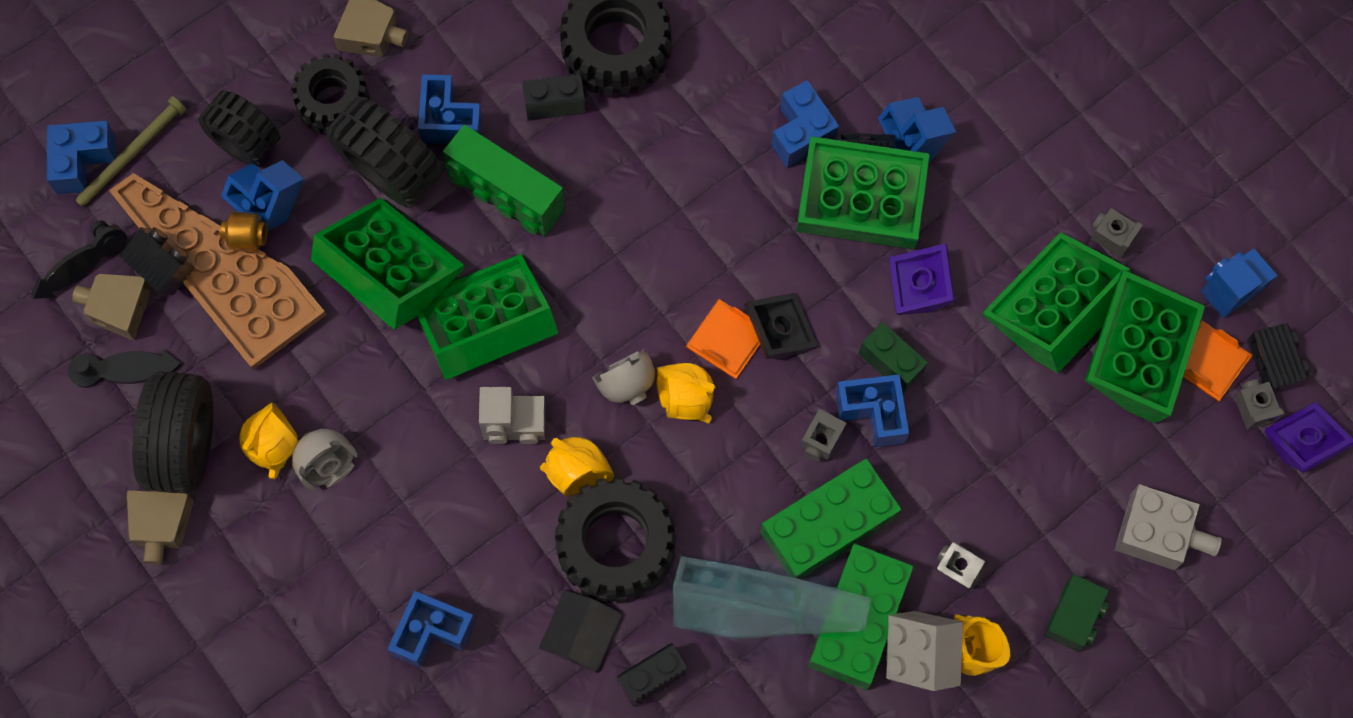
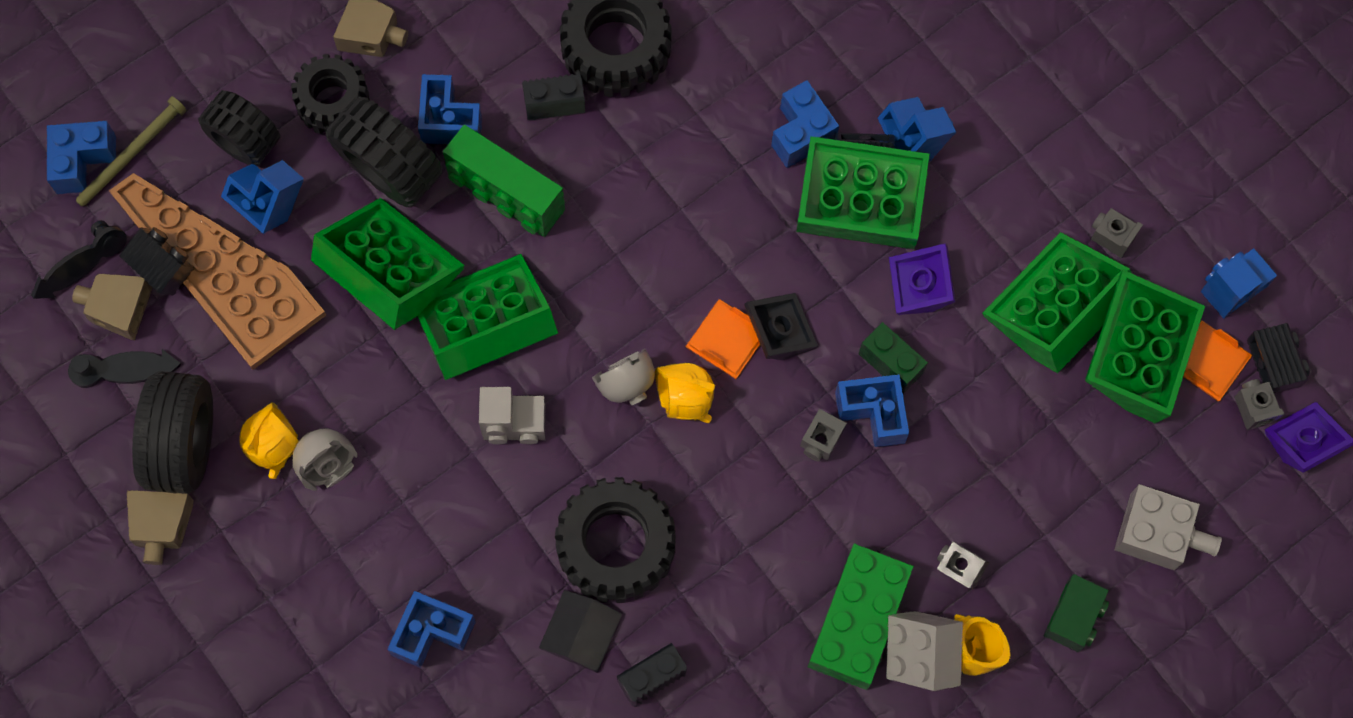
(244, 231): pearl gold head -> none
(574, 464): yellow helmet -> none
(759, 603): clear light blue wedge -> none
(830, 520): green brick -> none

